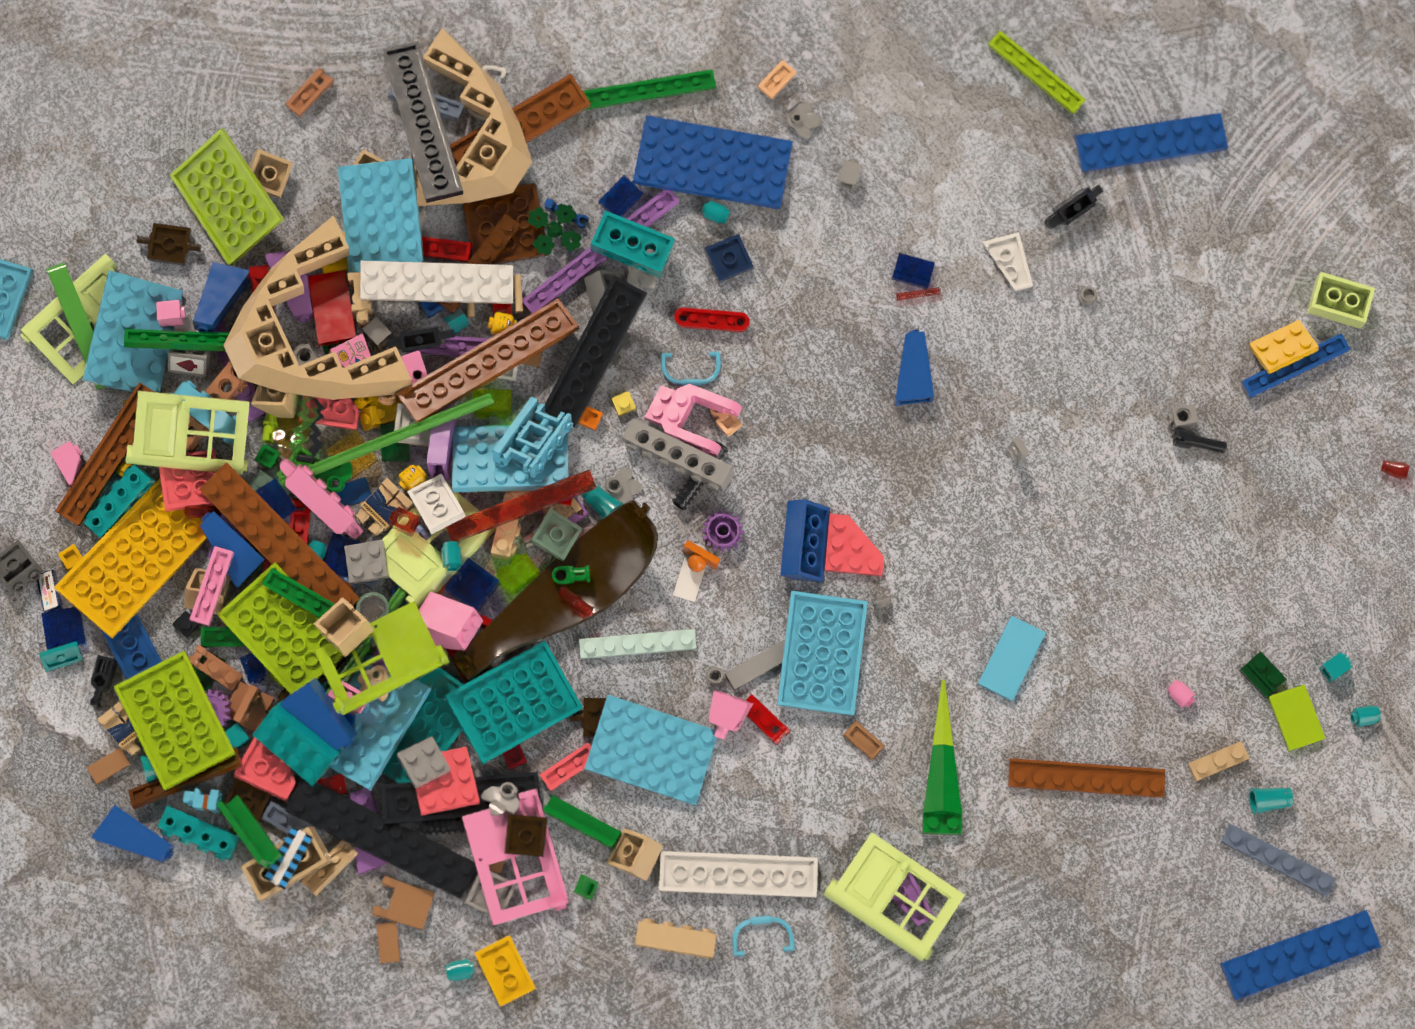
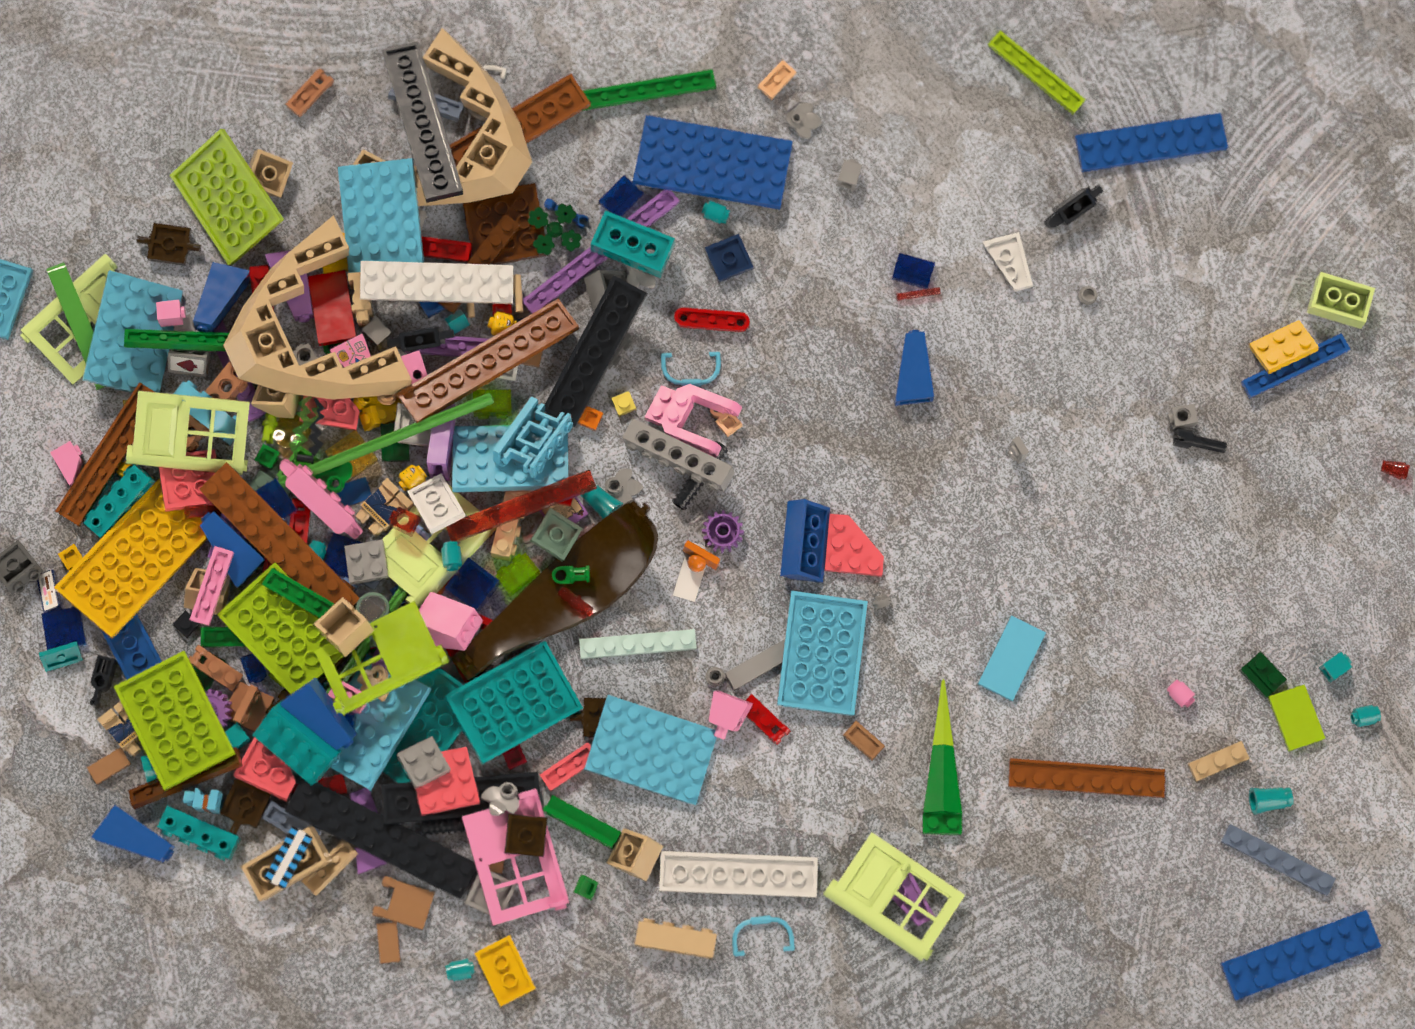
(250, 831): green fence -> none

